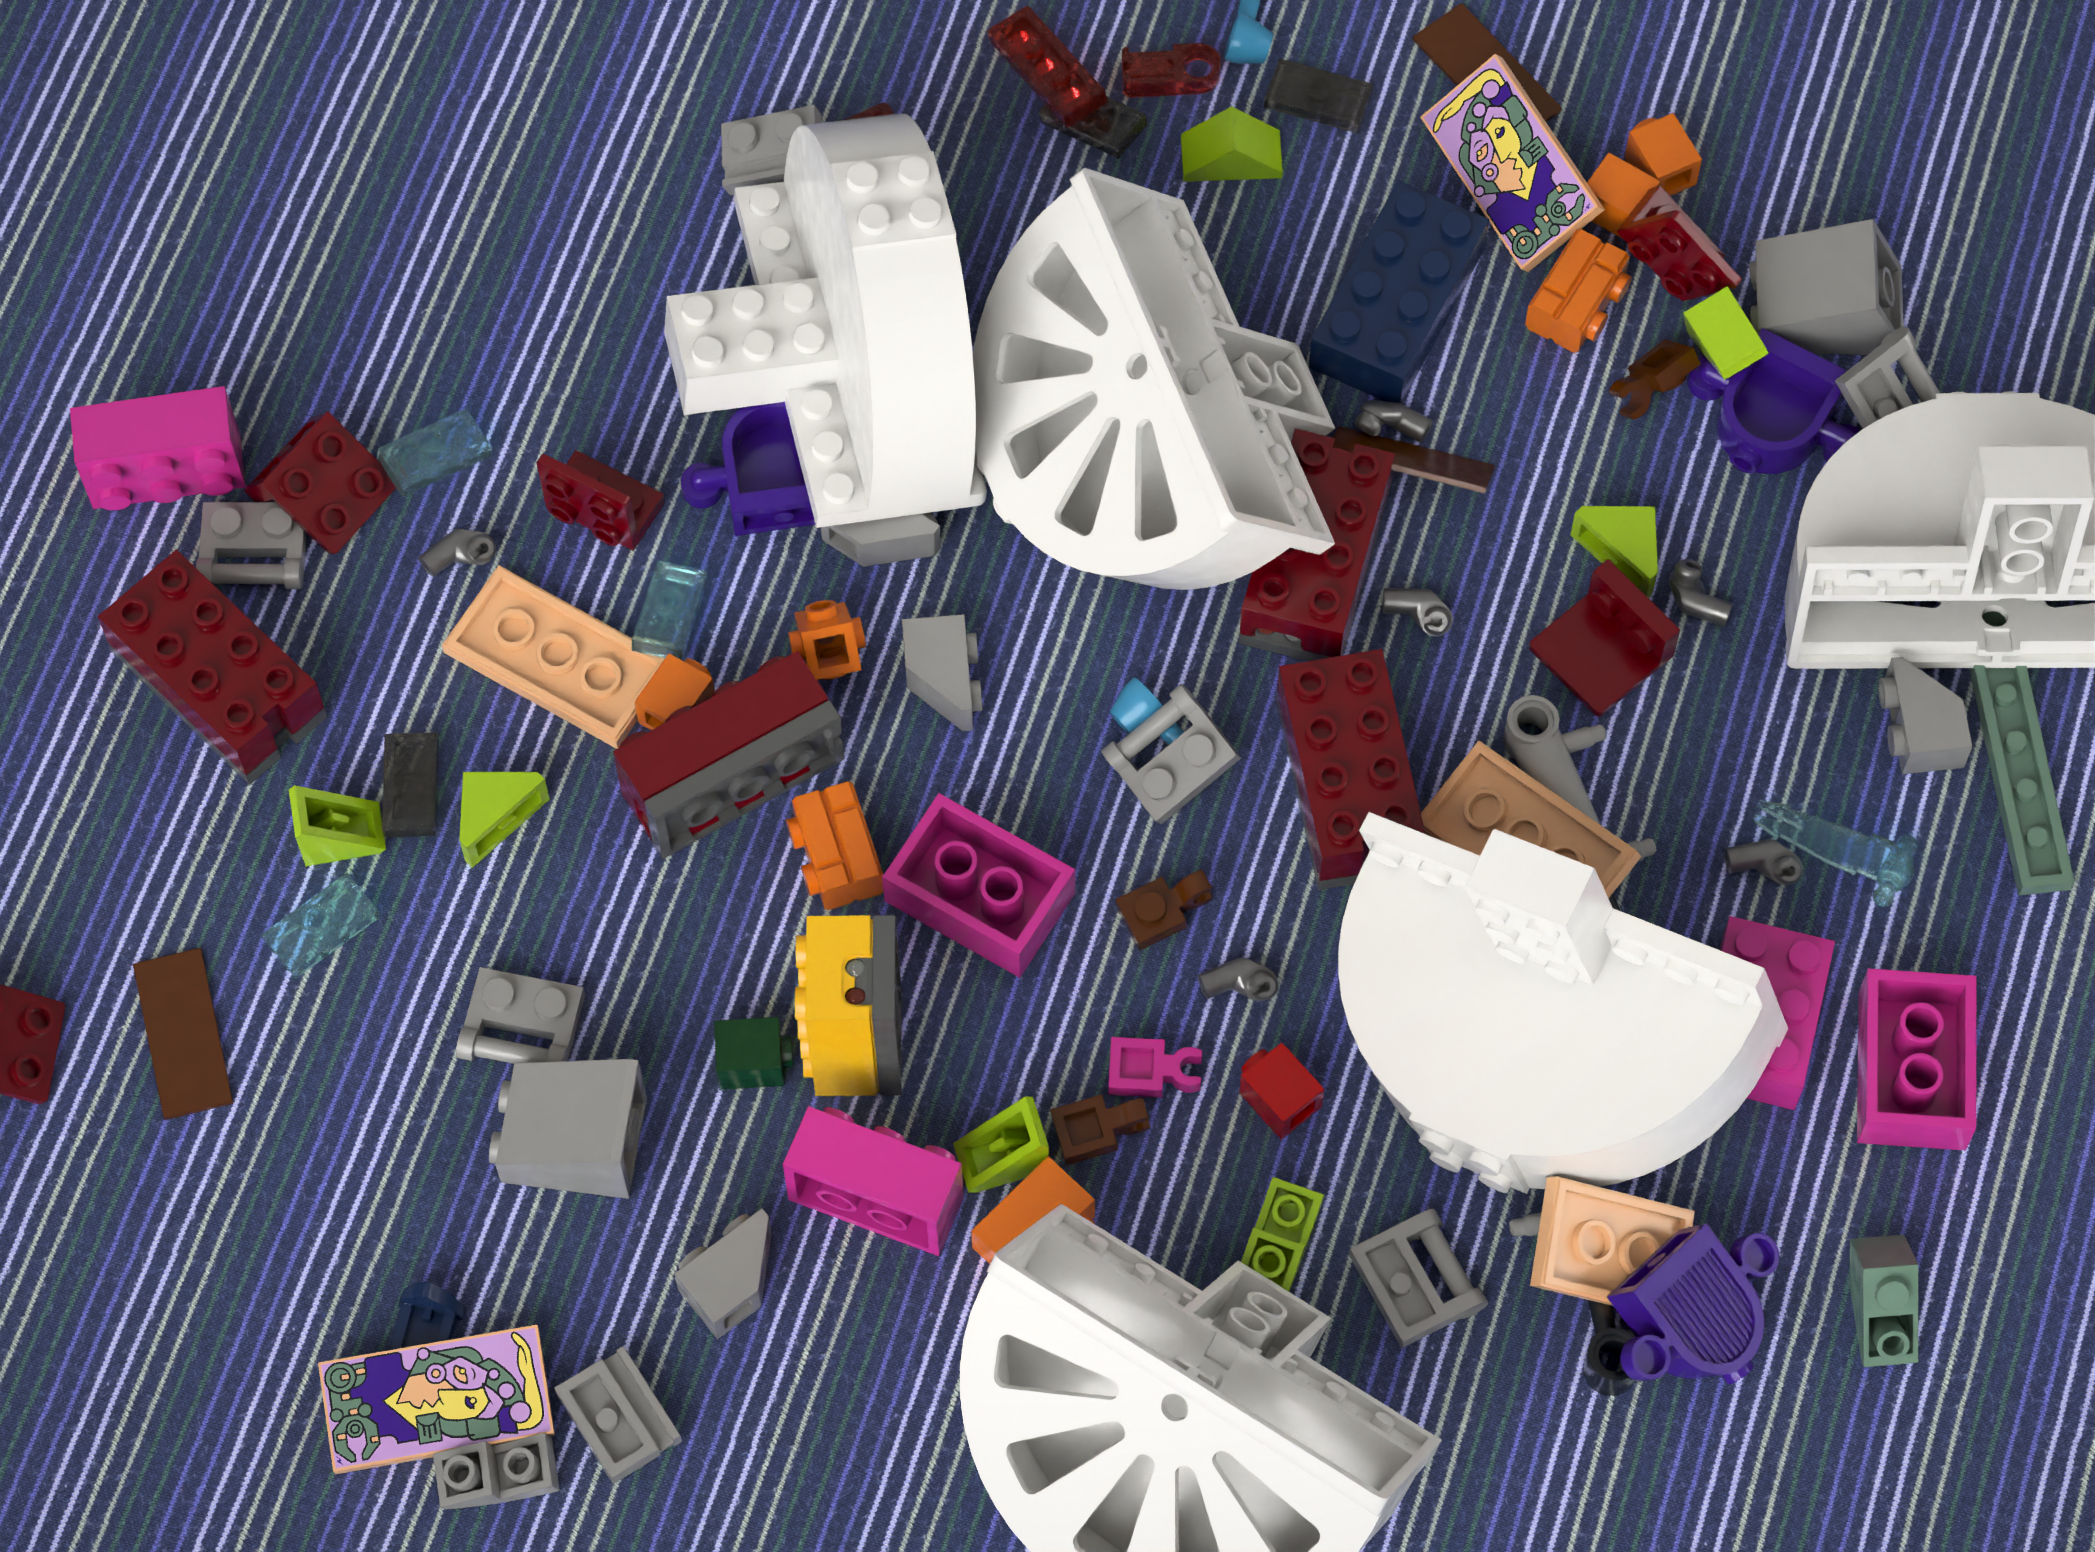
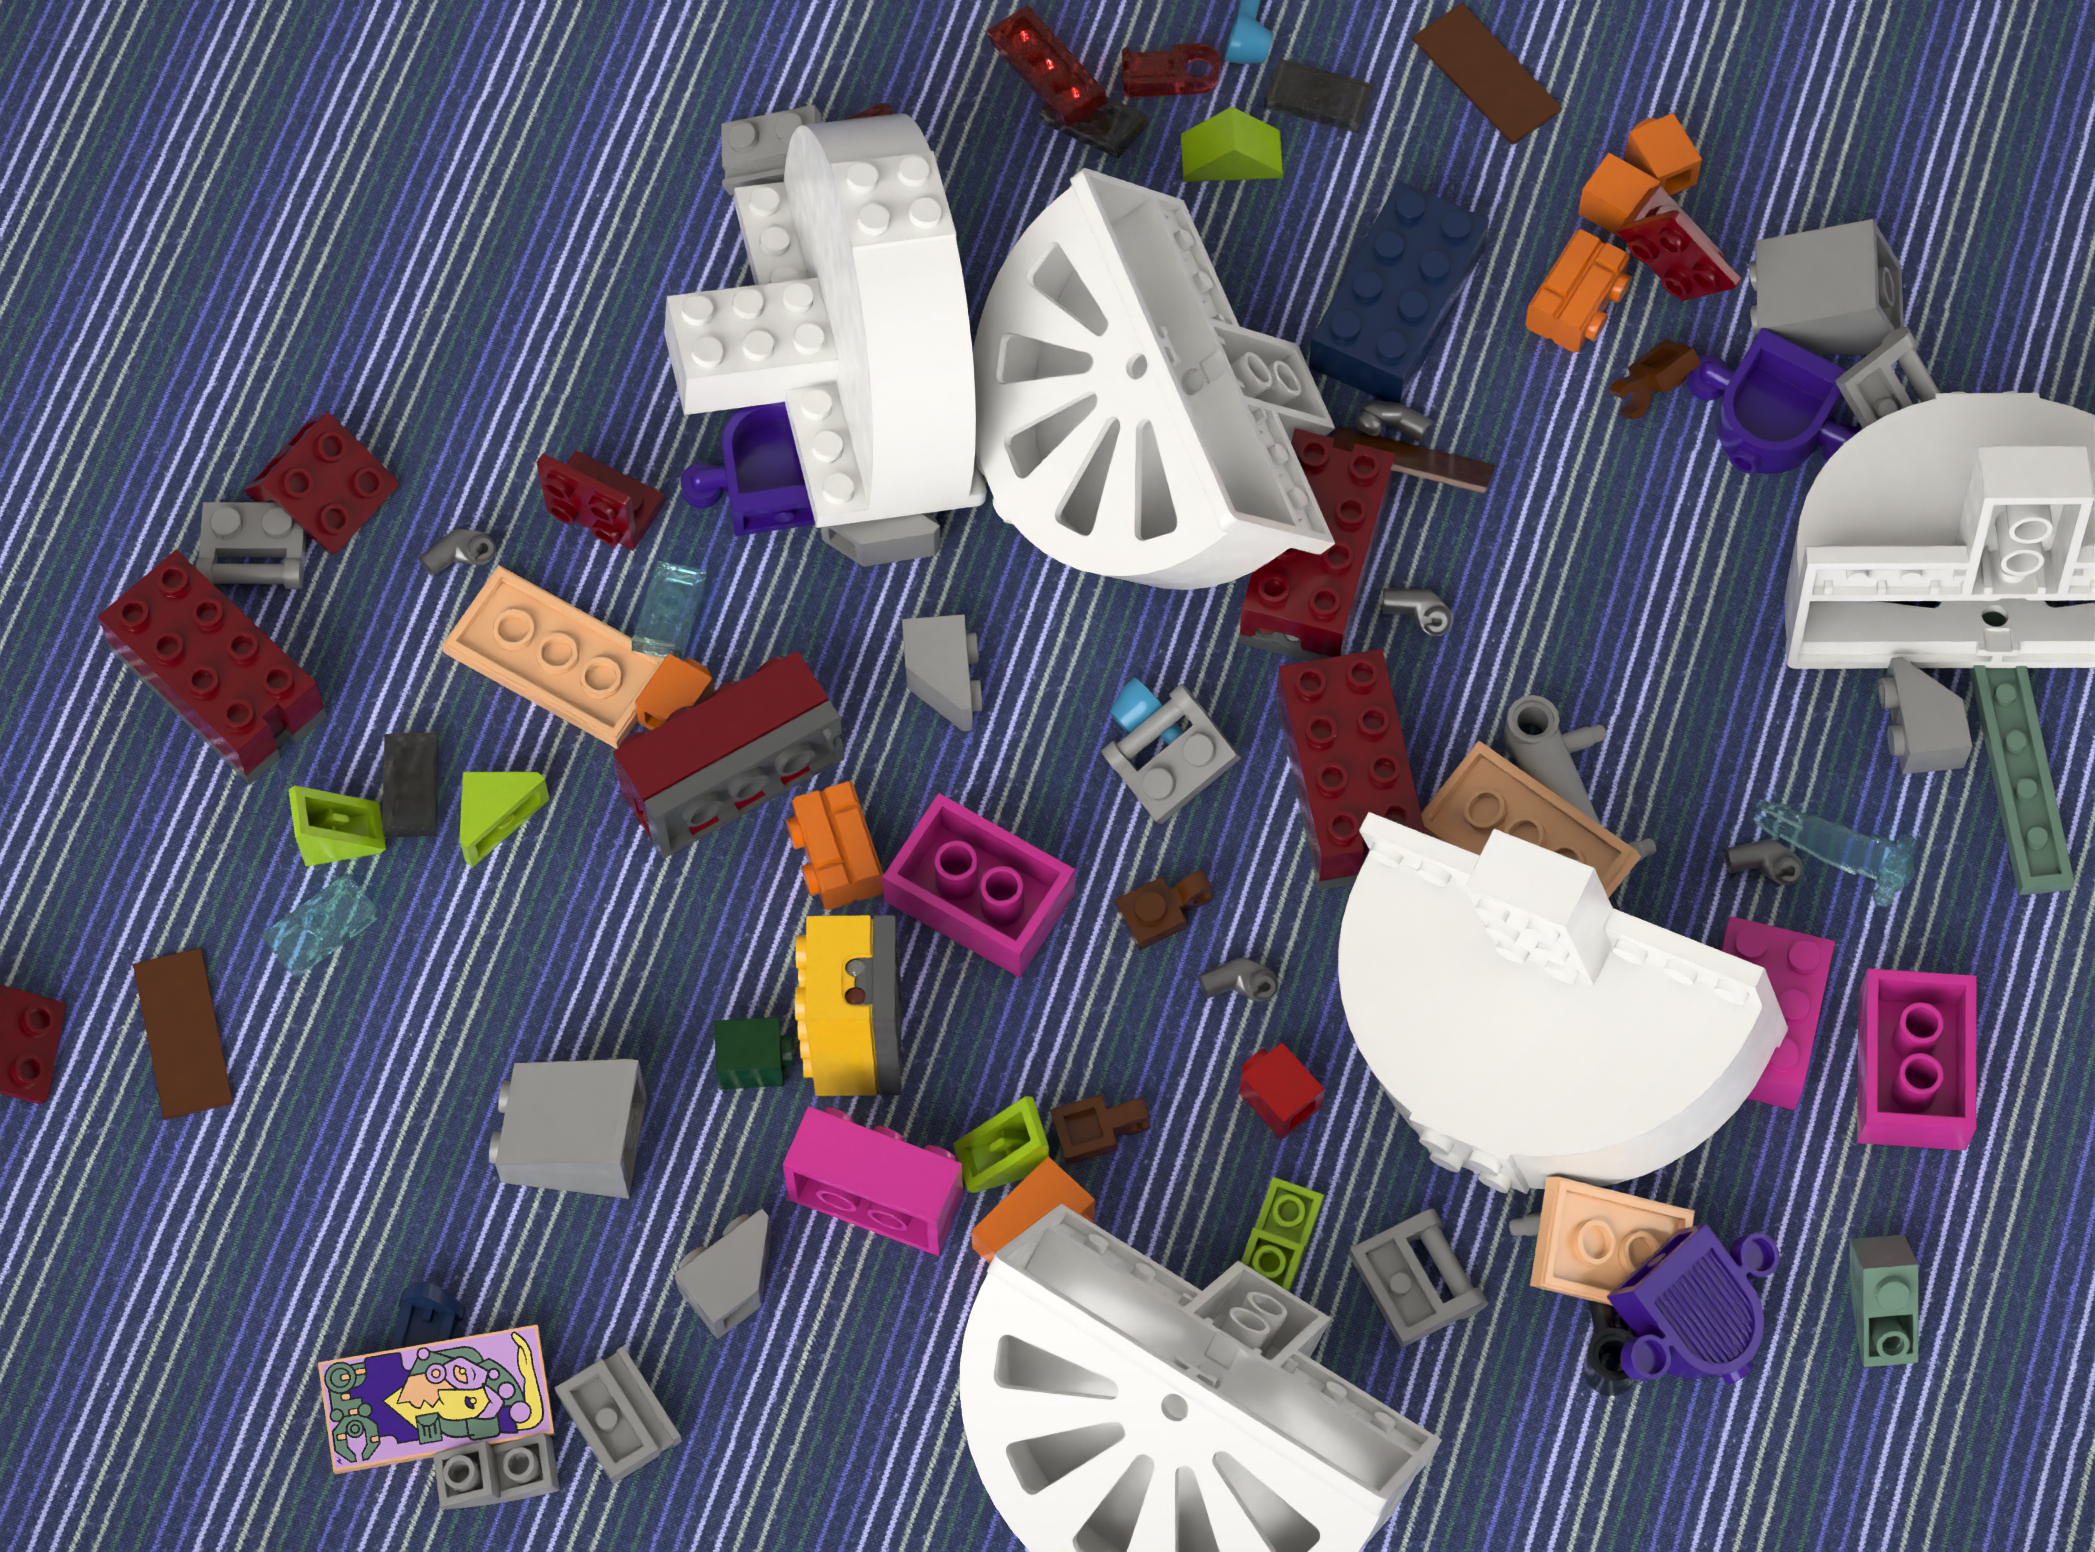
(157, 448): dark pink brick -> none
(434, 452): clear light blue plate -> none
(522, 1007): light grey plate -> none
(828, 639): orange brick -> none
(1141, 1067): dark pink plate -> none
(1512, 163): tile -> none
(1607, 641): dark red bracket -> none
(1624, 537): lime slope -> none
(1691, 595): flat silver arm -> none
(1724, 333): lime slope -> none

